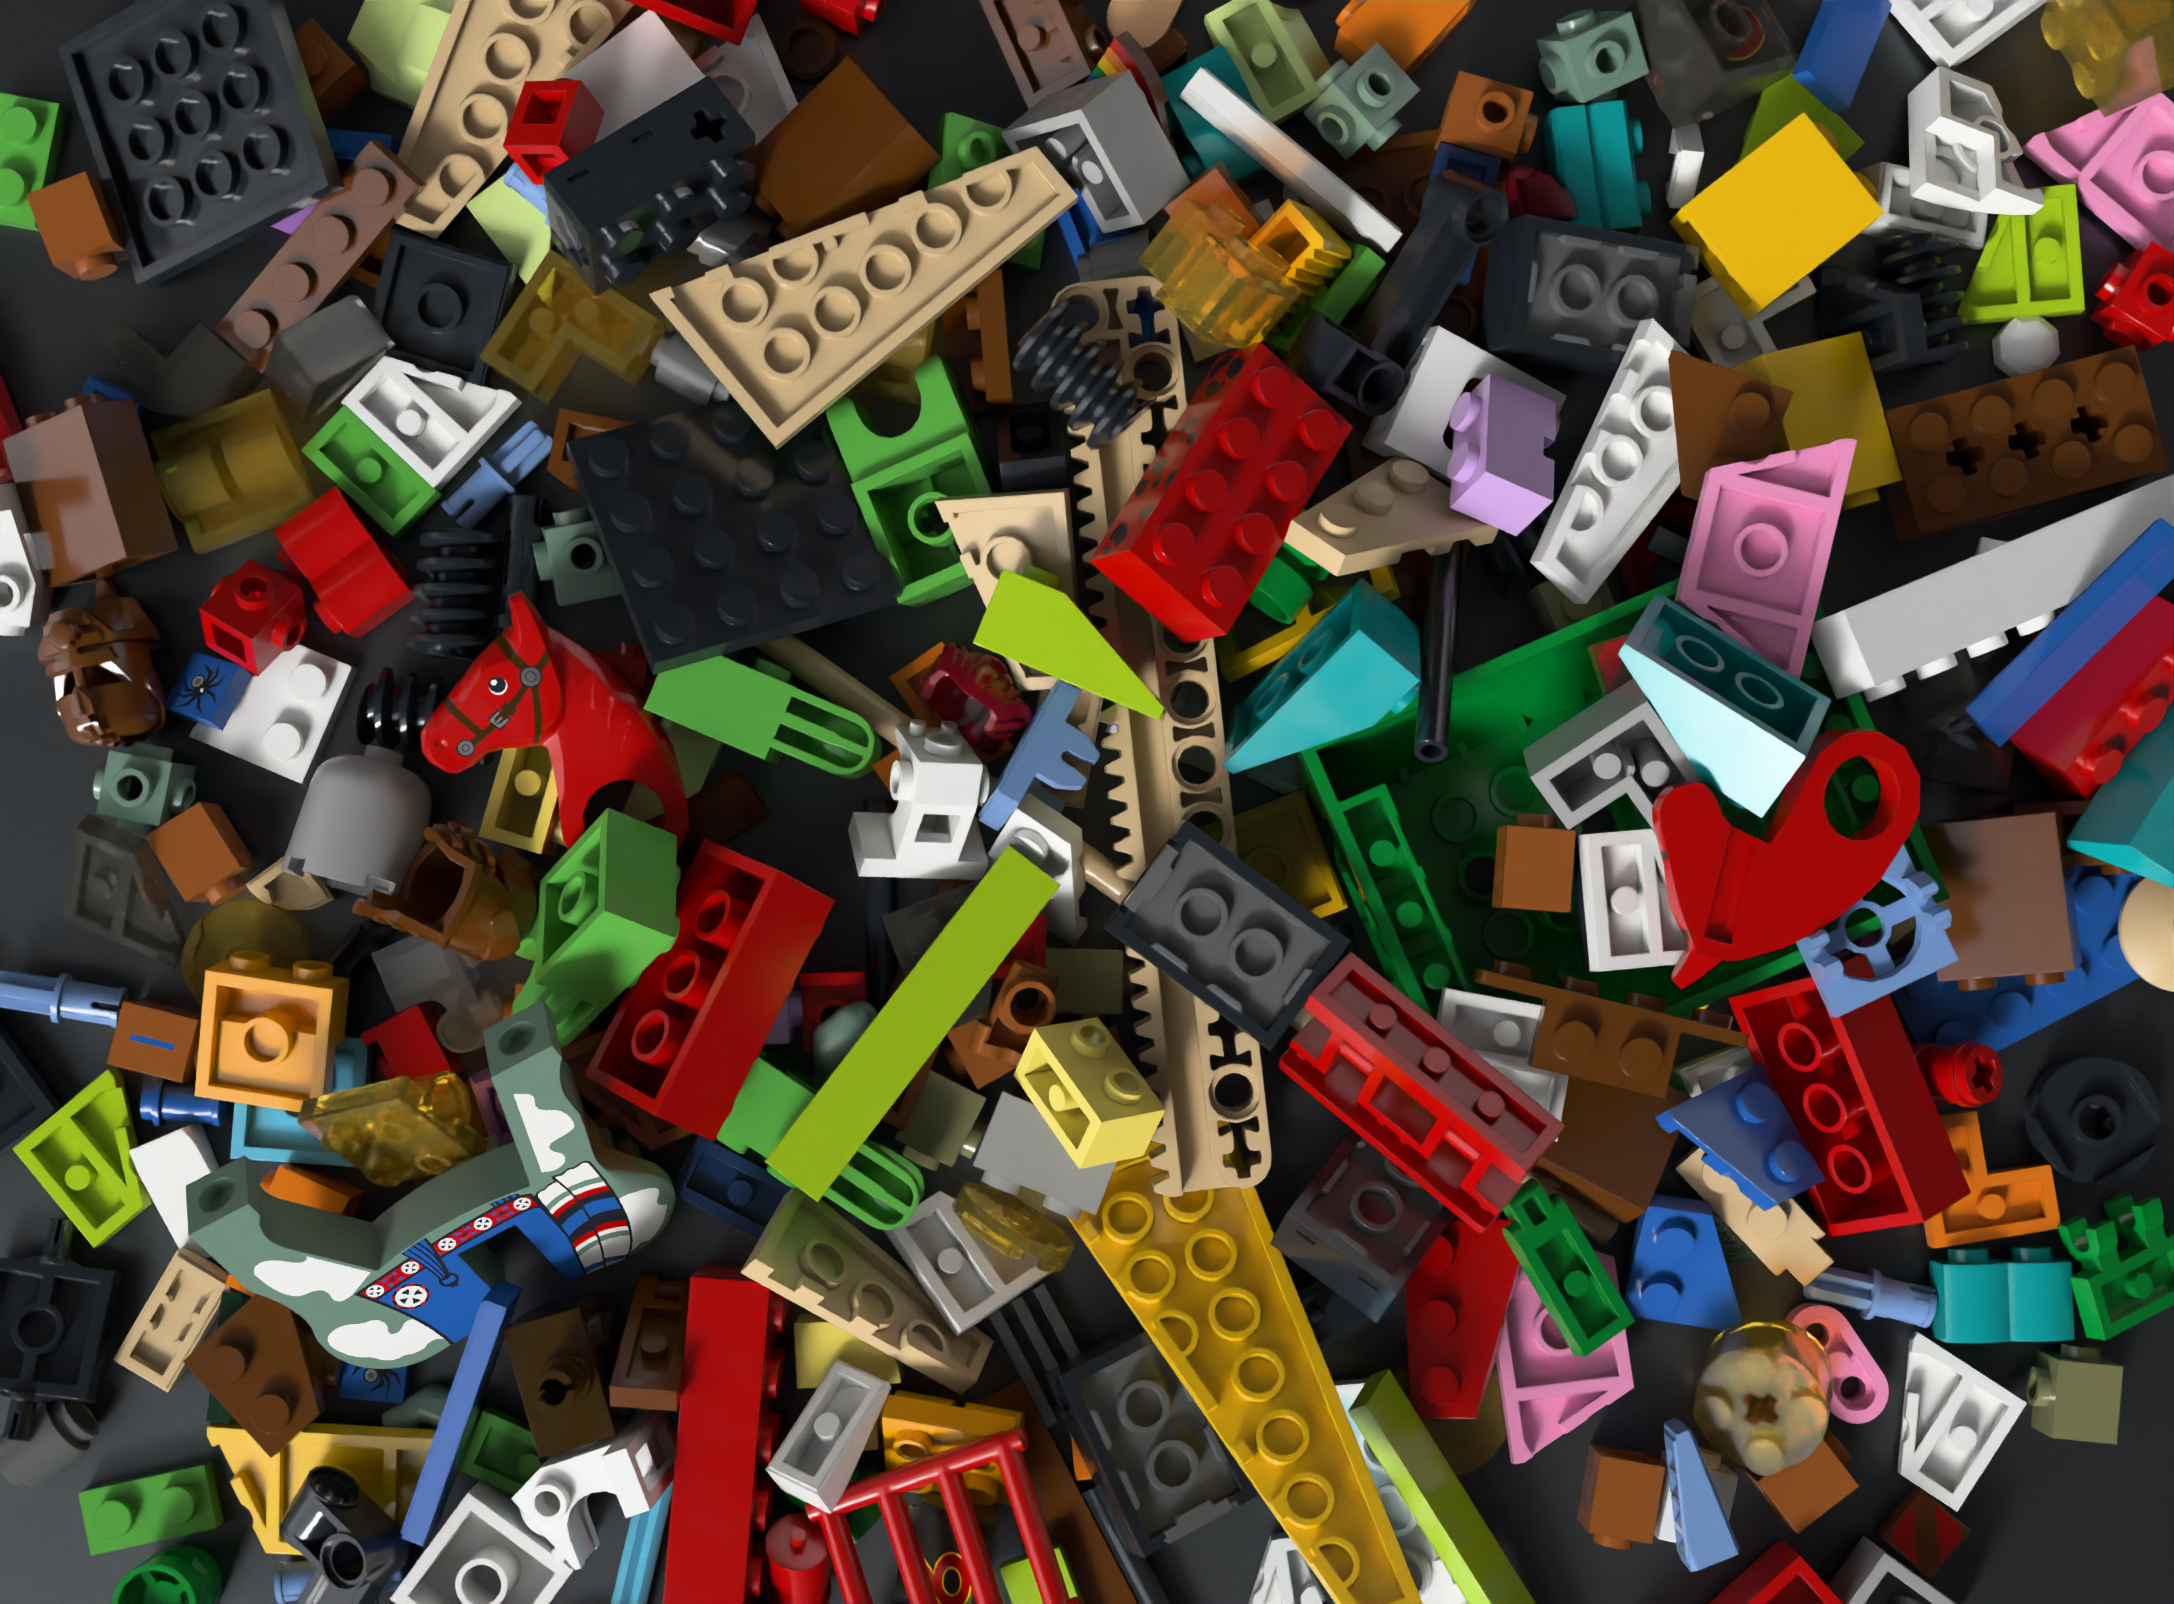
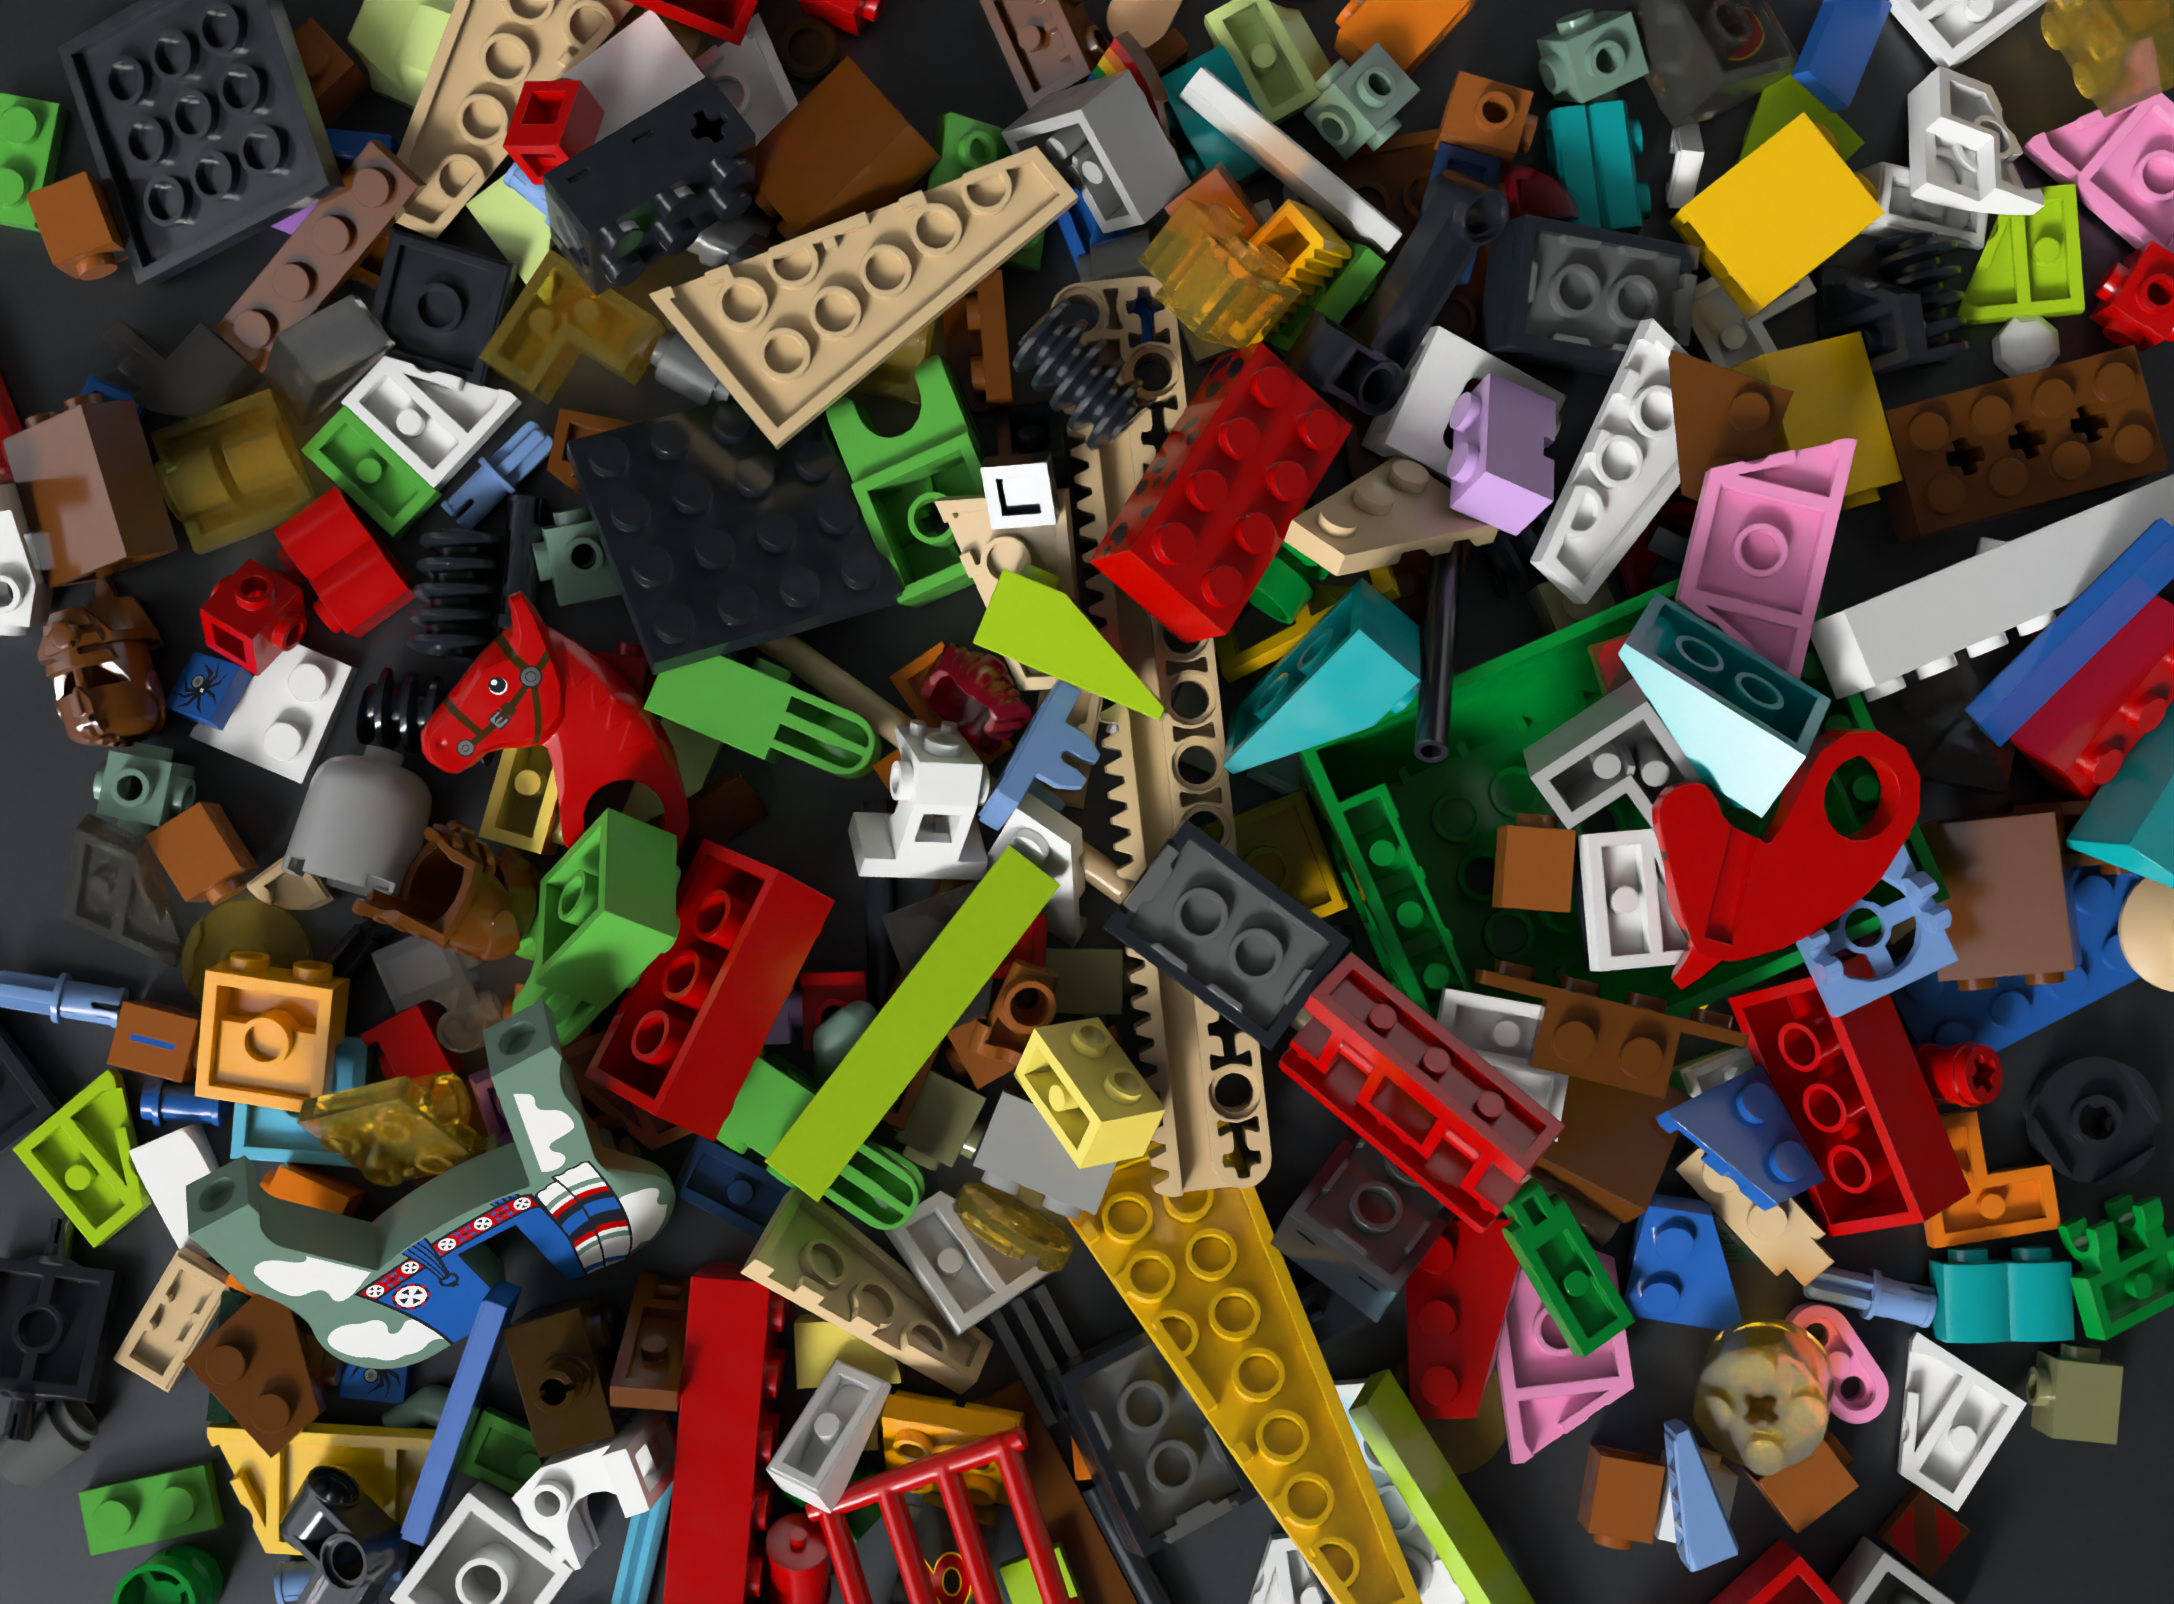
(1020, 490): none -> tile

